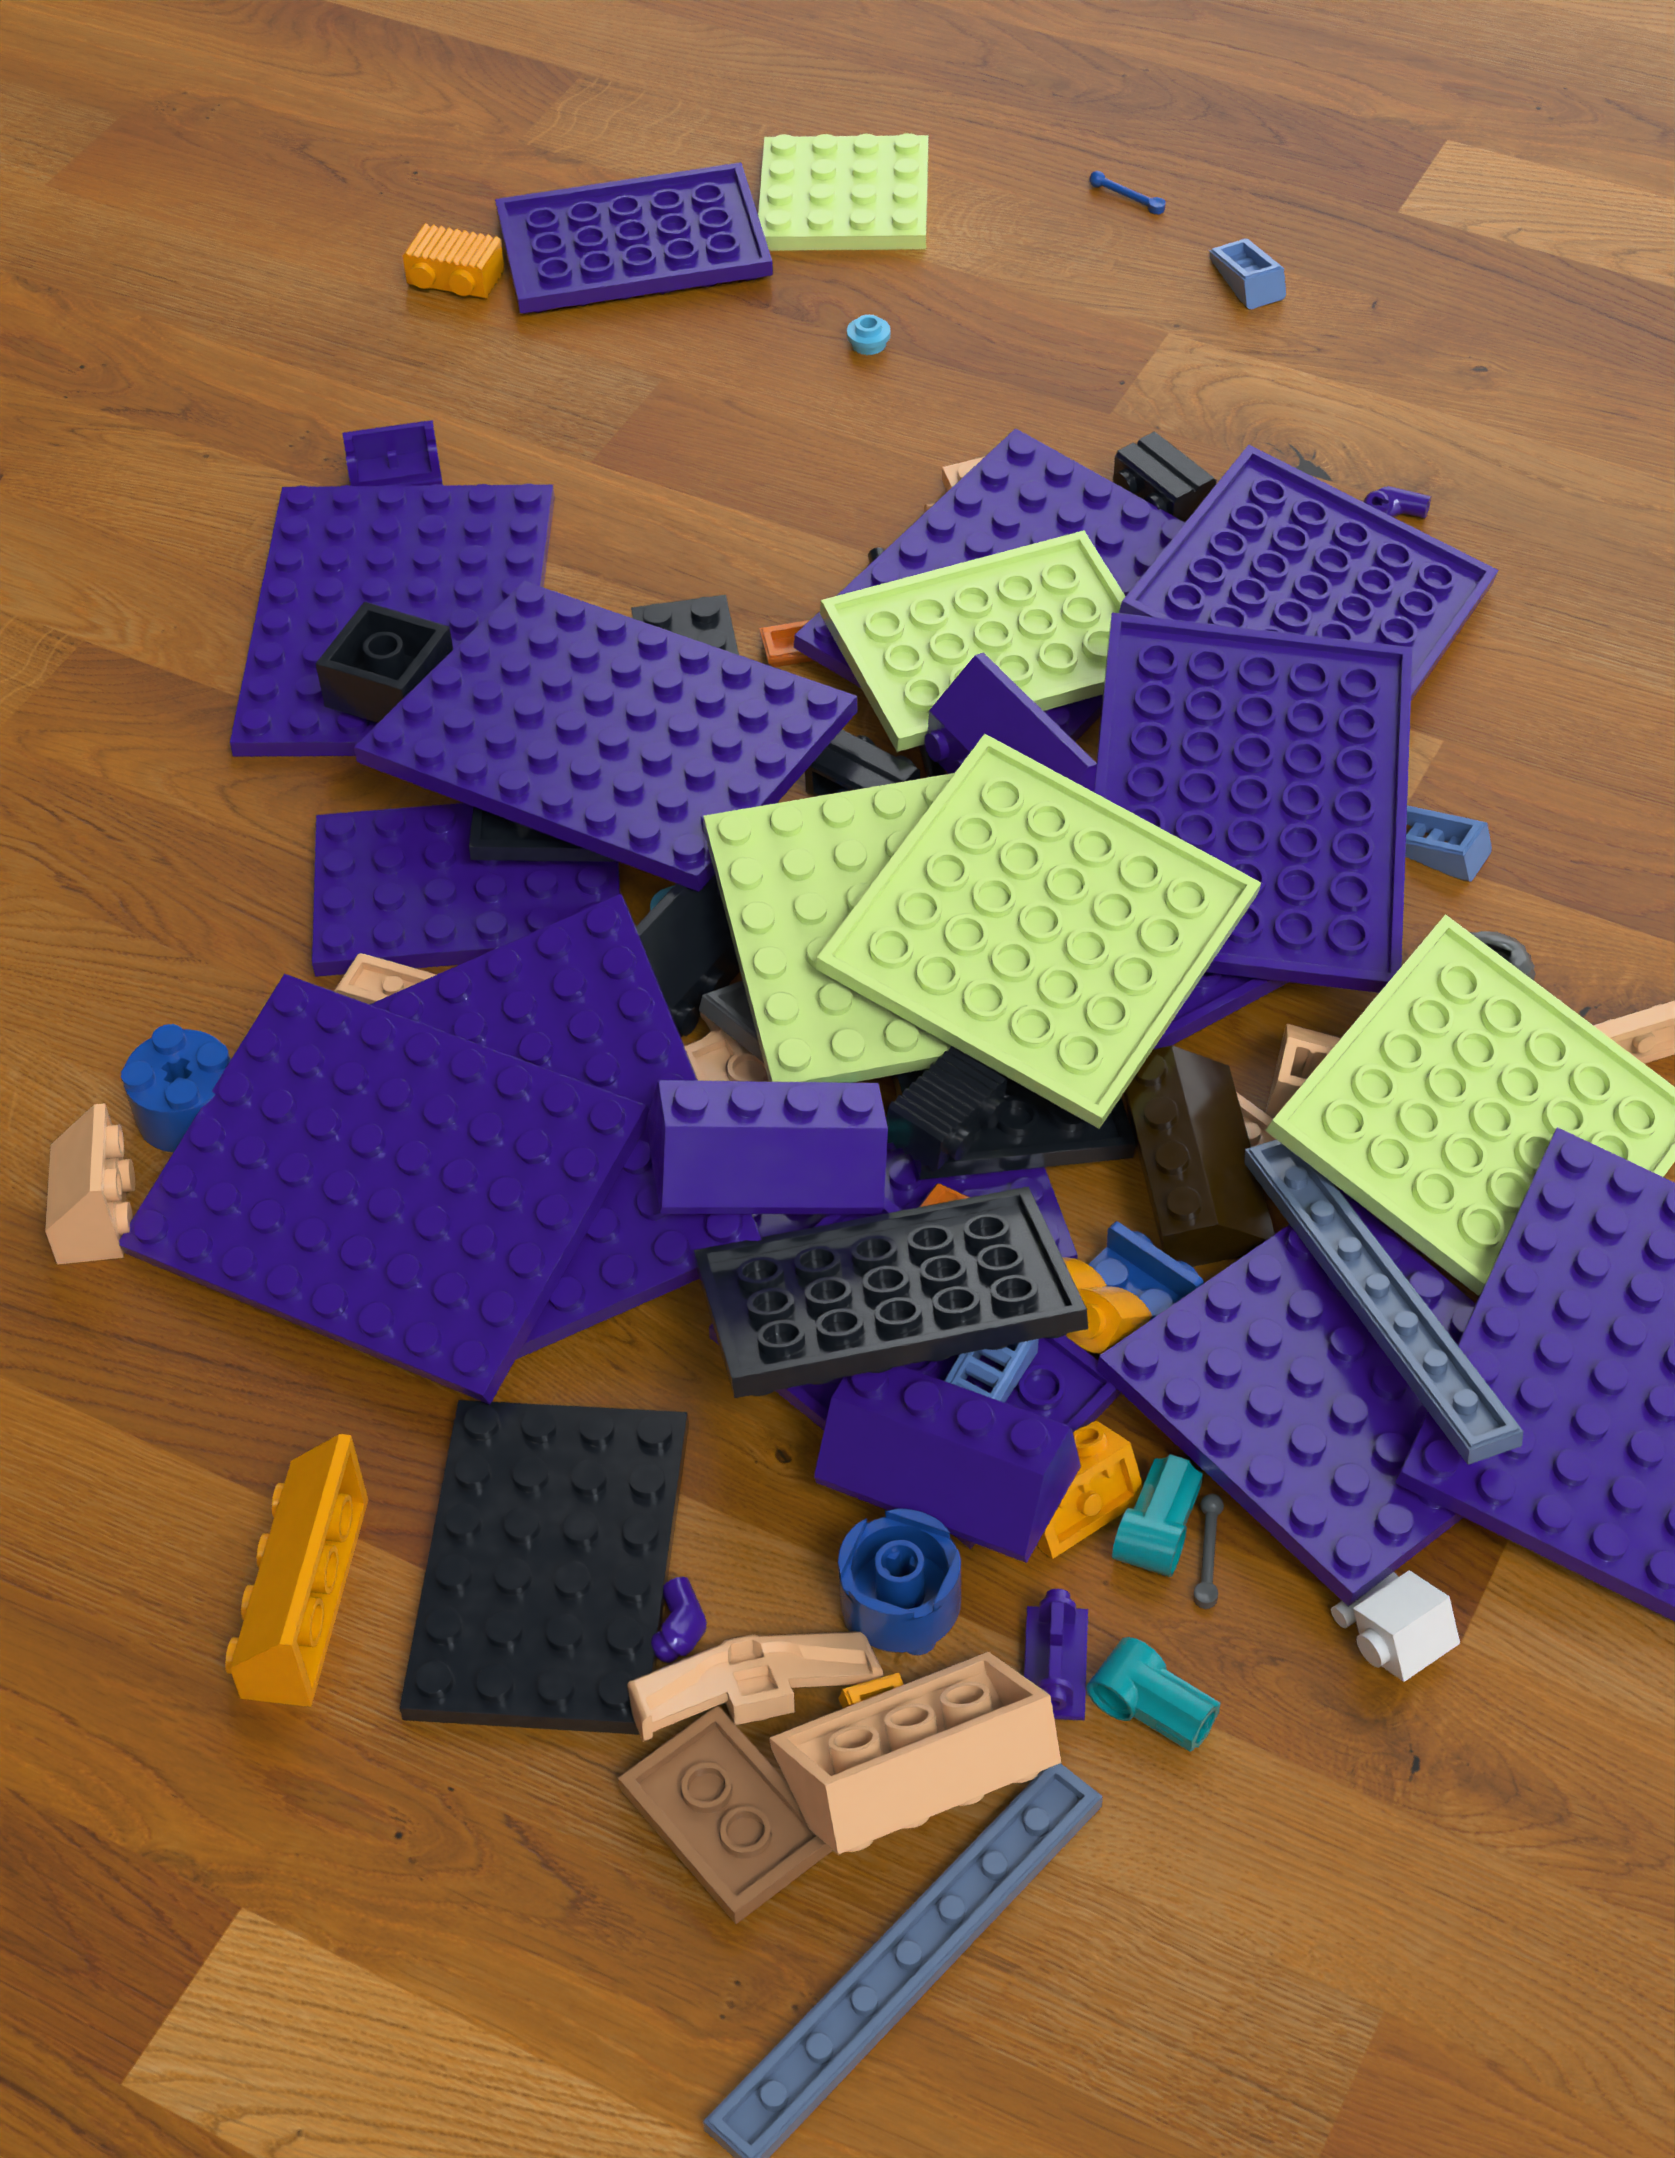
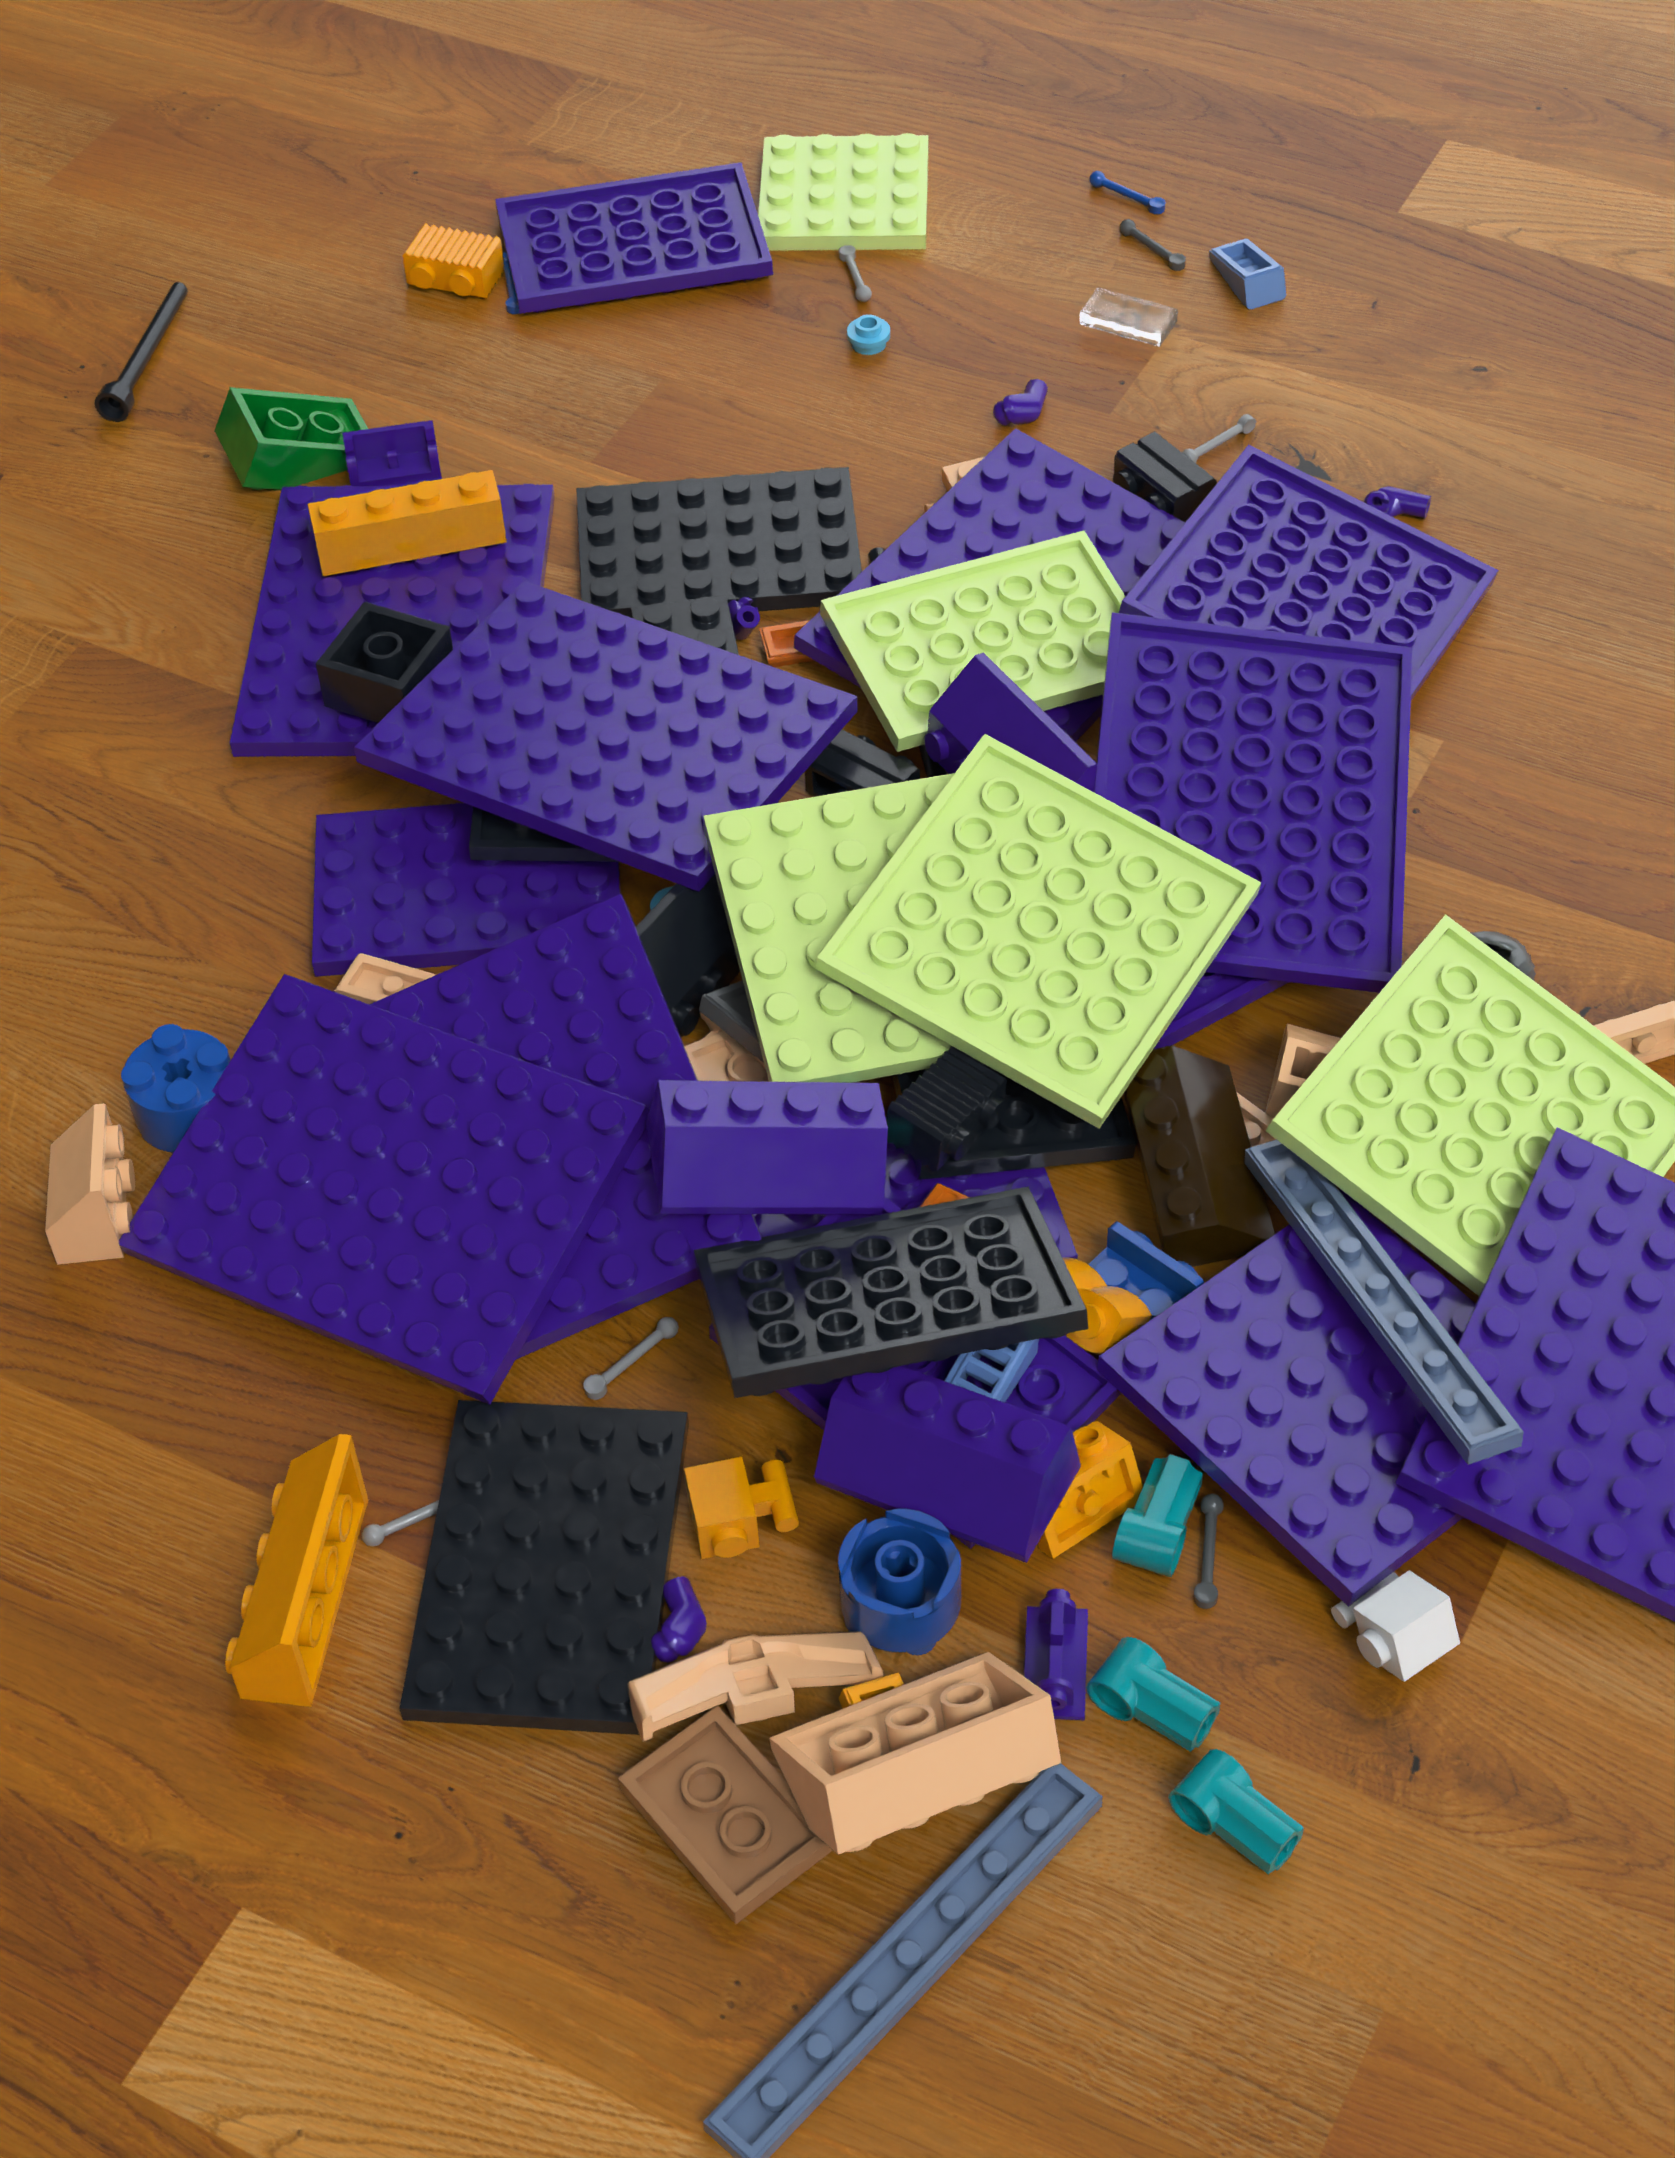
(117, 398): none -> black piece
(285, 436): none -> green slope
(374, 1534): none -> light grey hinge
(407, 522): none -> light orange slope
(511, 302): none -> blue hinge
(596, 1385): none -> light grey hinge
(728, 1507): none -> light orange brick
(743, 617): none -> dark purple arm
(751, 536): none -> black plate
(848, 255): none -> light grey hinge
(1022, 407): none -> dark purple arm
(1128, 316): none -> clear plate
(1176, 261): none -> dark grey hinge
(1222, 1800): none -> teal piece
(1245, 425): none -> light grey hinge
(1466, 846): medium blue slope -> none

